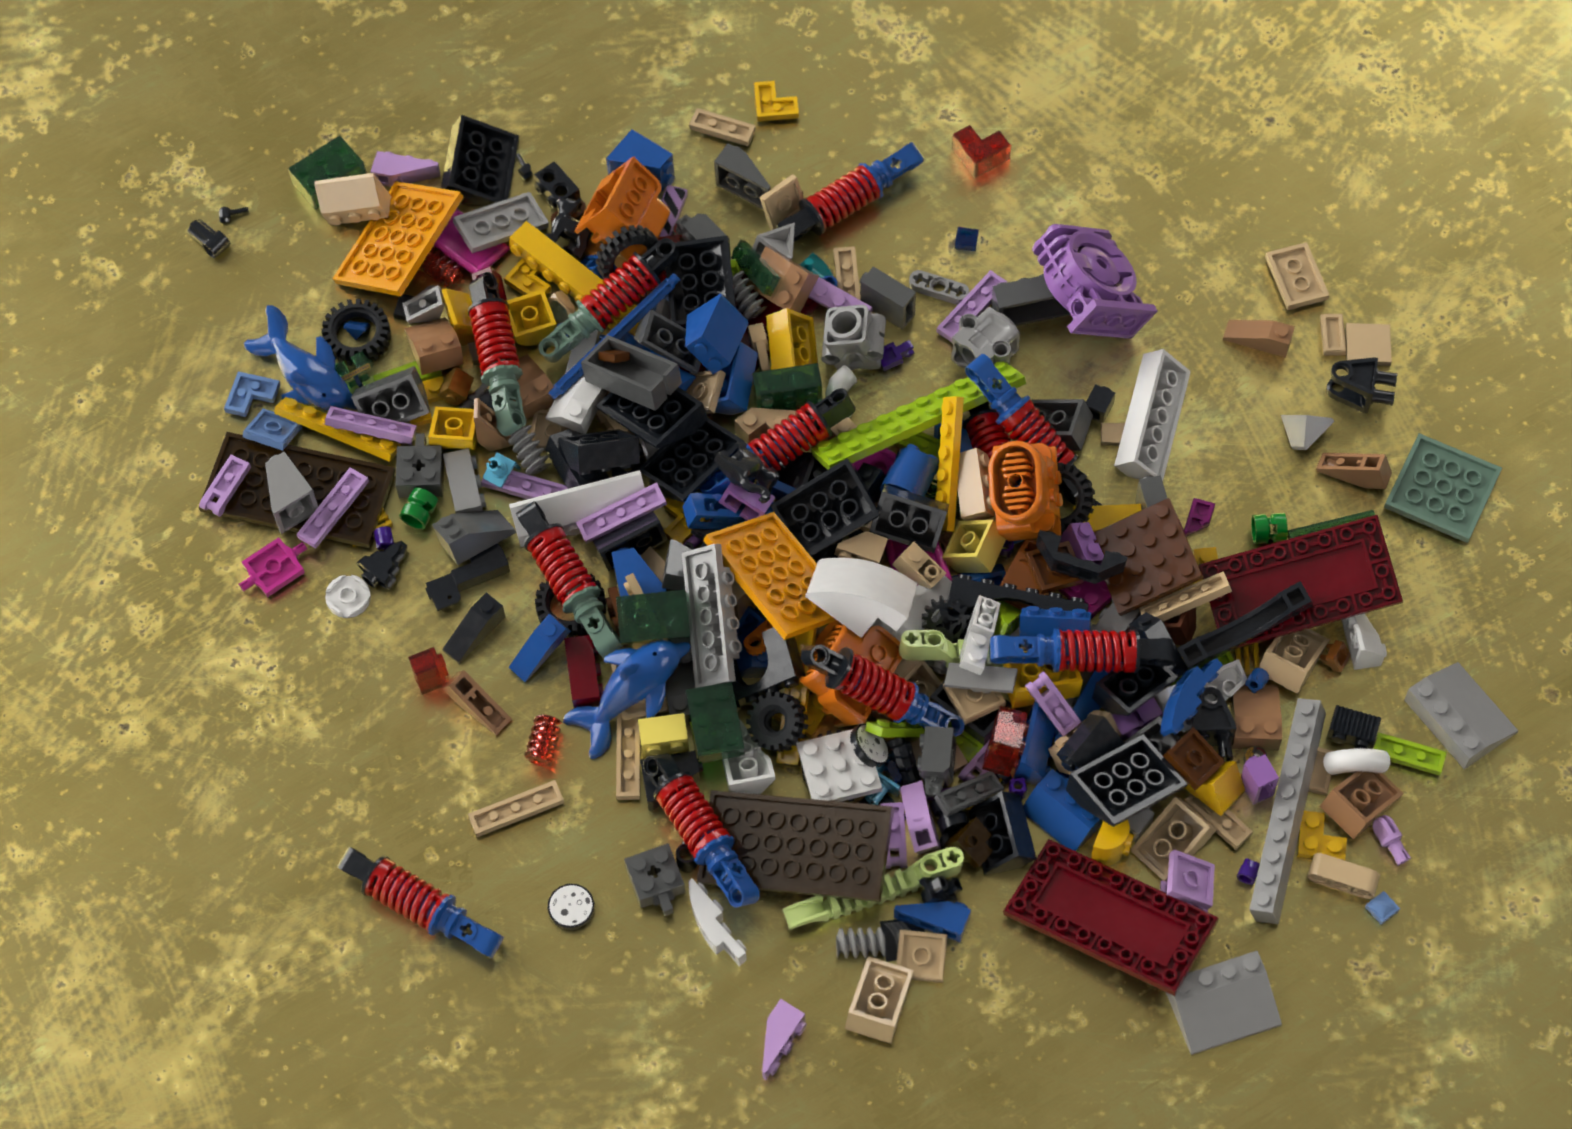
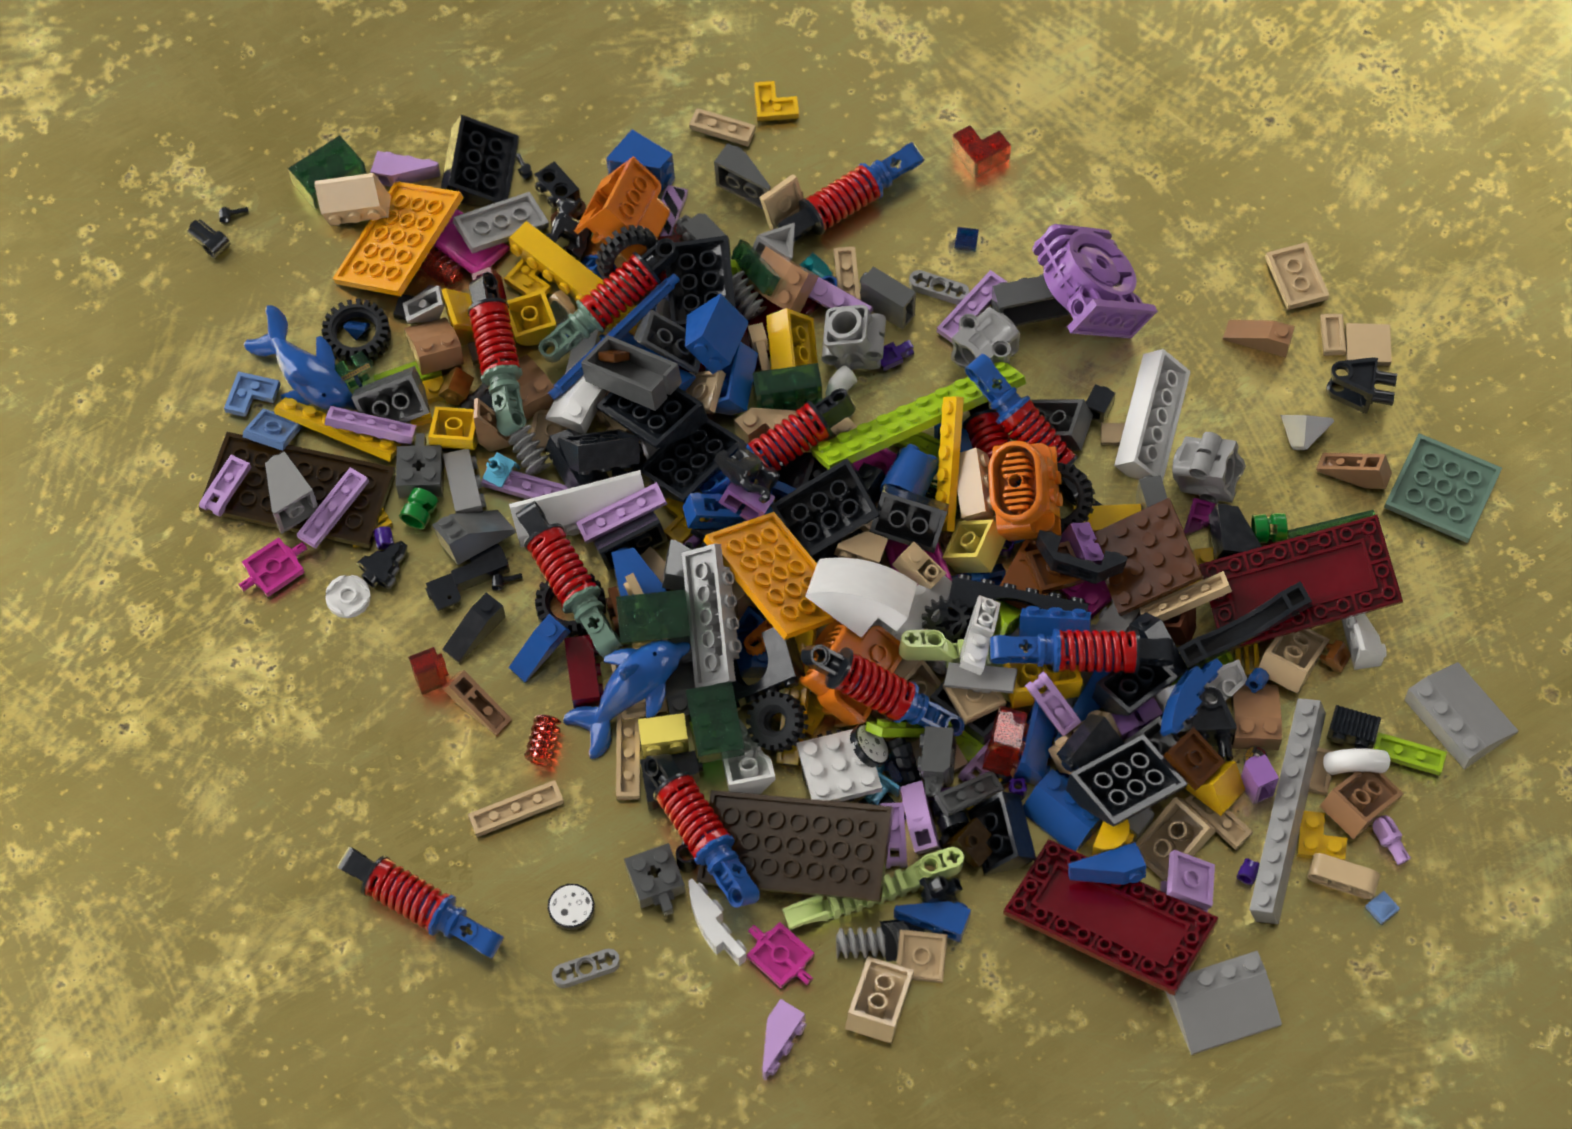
(498, 580): none -> black hand
(604, 968): none -> light grey beam
(780, 955): none -> dark pink plate
(1113, 866): none -> blue slope
(1208, 467): none -> light grey piece
(1230, 531): none -> black slope

